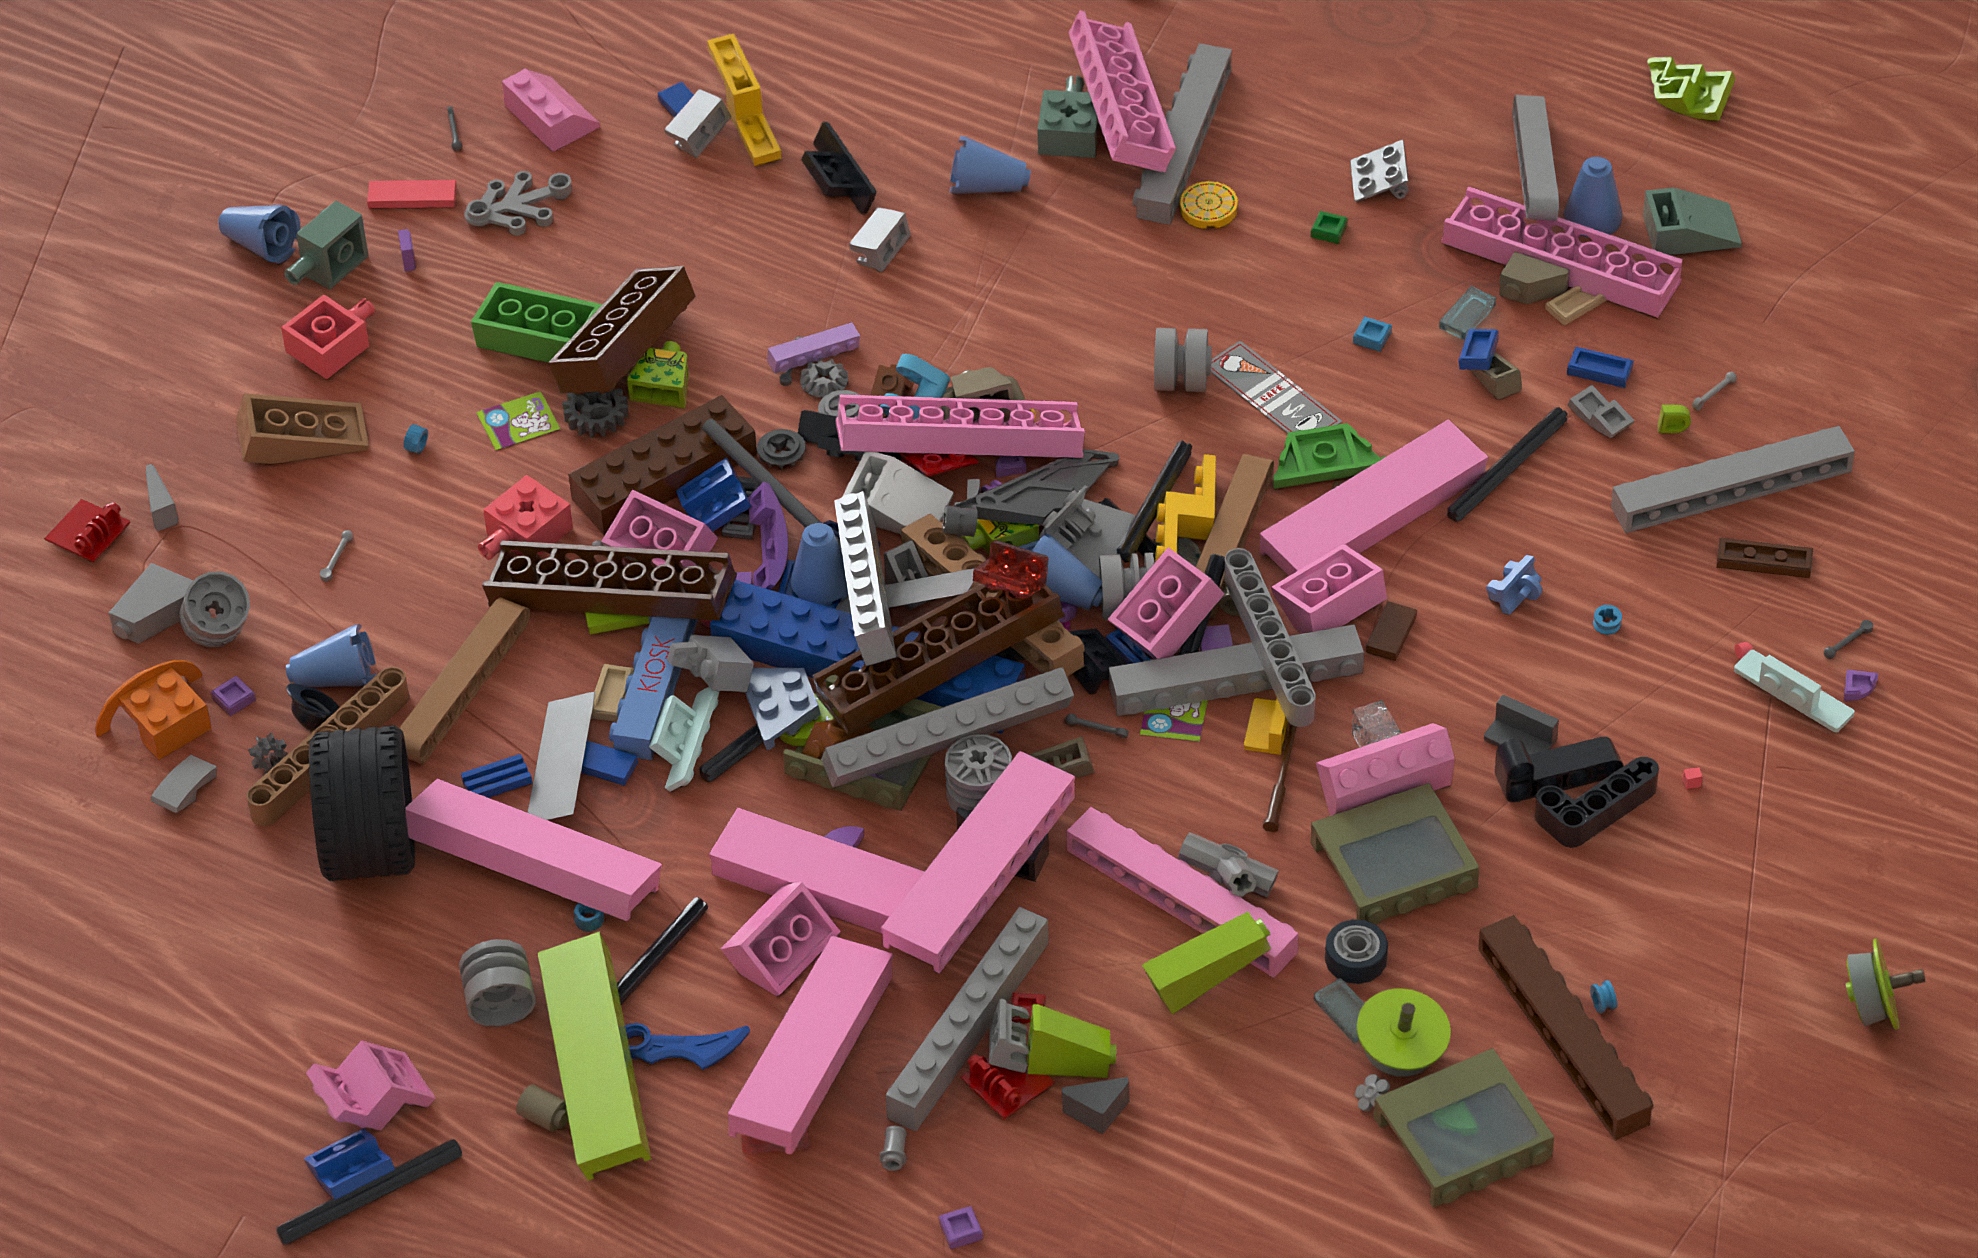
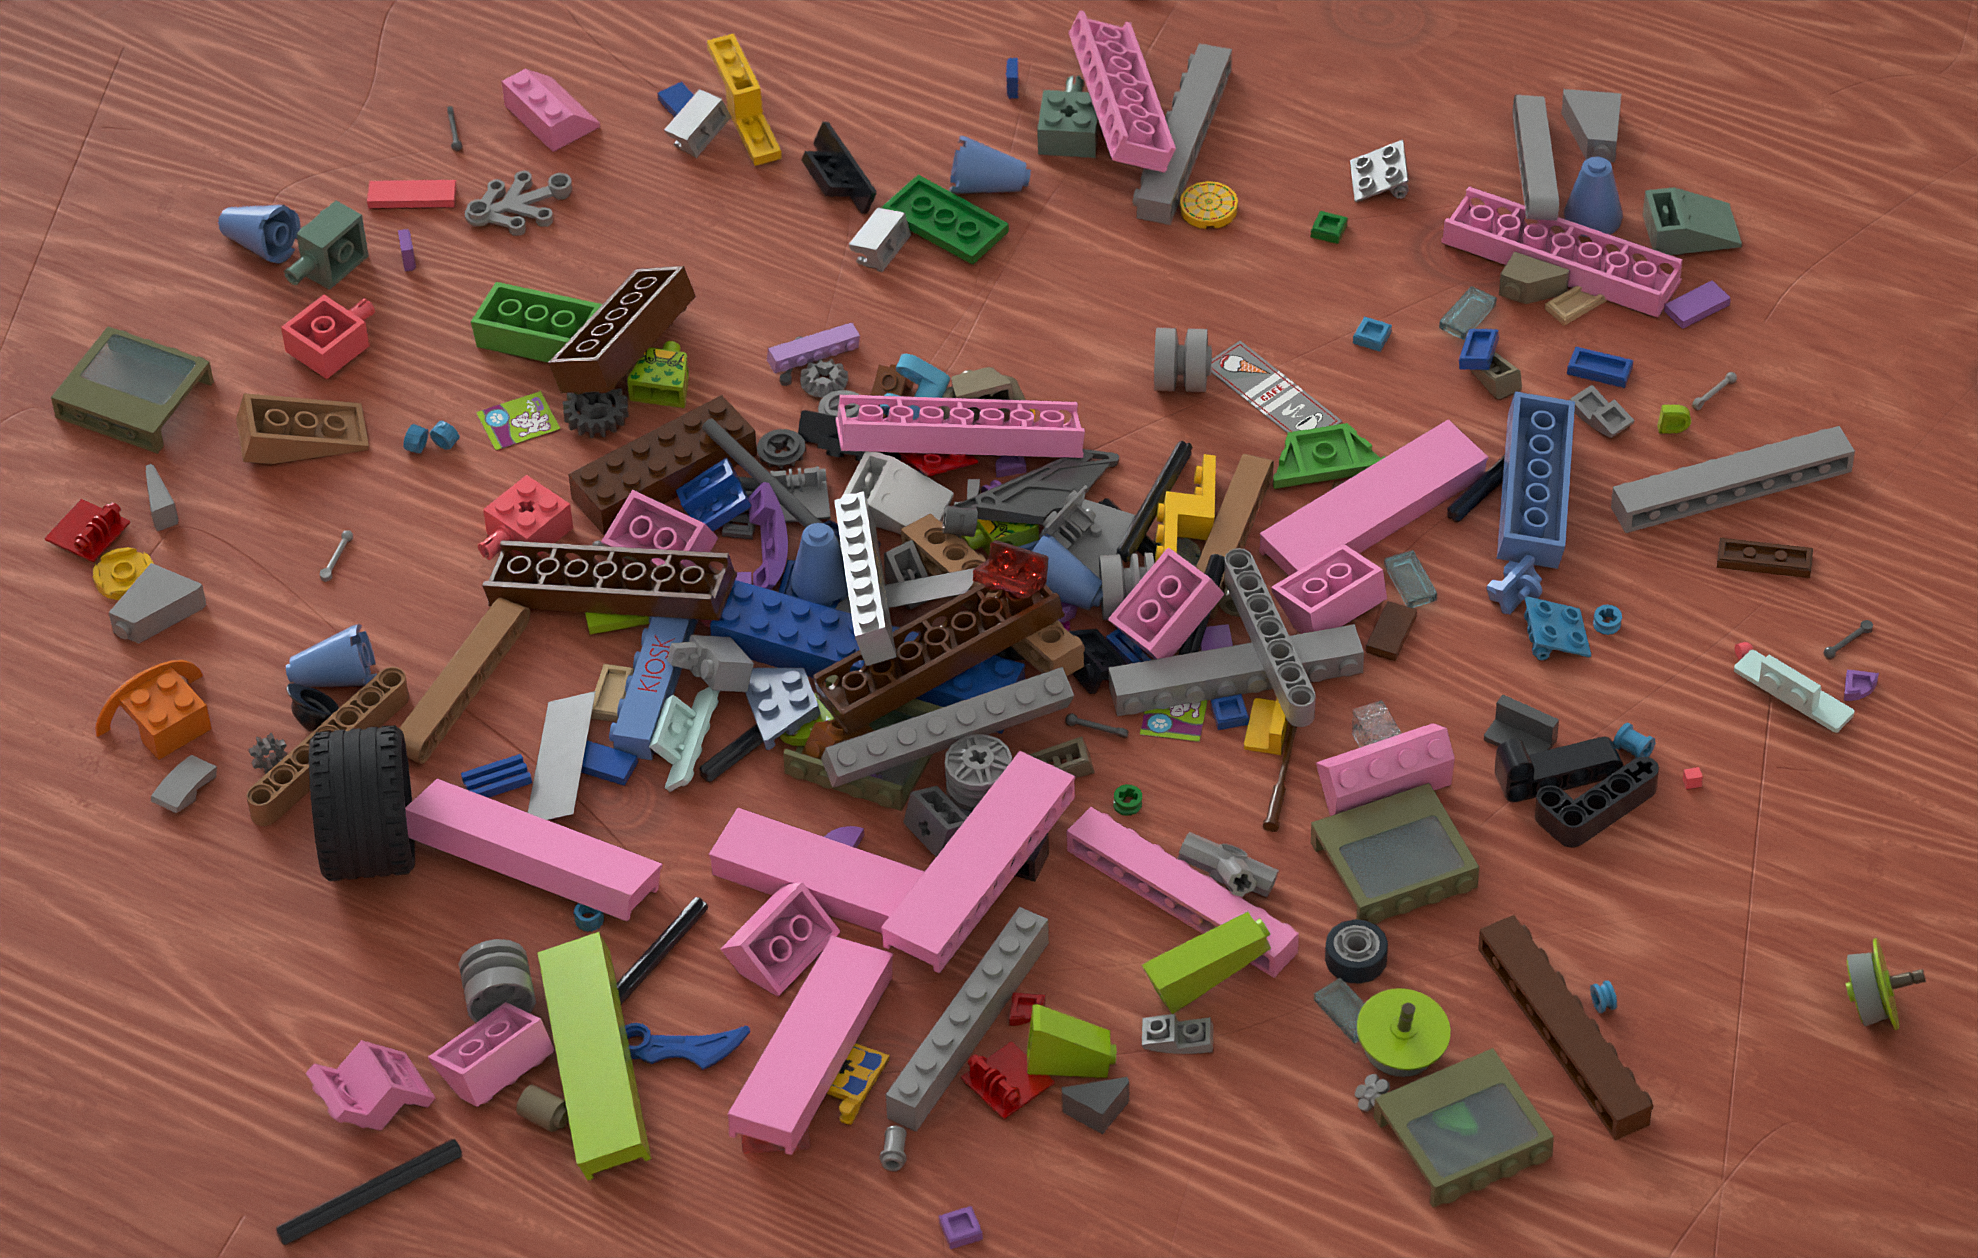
(119, 571): none -> yellow tile
(128, 388): none -> panel
(217, 592): light grey wheel -> none
(233, 695): medium lavender tile -> none
(349, 1164): blue slope -> none
(444, 435): none -> dark azure axle
(492, 1053): none -> bright pink slope
(808, 489): none -> light grey hinge
(856, 1079): none -> yellow flag
(933, 818): none -> dark grey brick
(947, 219): none -> green plate
(1008, 1038): light grey hinge -> none
(1012, 77): none -> blue tile
(1120, 795): none -> green bush
(1181, 1037): none -> light grey slope
(1229, 712): none -> blue tile
(1410, 579): none -> clear light blue tile
(1536, 479): none -> medium blue brick
(1555, 628): none -> dark azure hinge
(1593, 121): none -> light grey slope
(1633, 741): none -> dark azure bush
(1690, 88): lime slope -> none
(1697, 304): none -> medium lavender tile

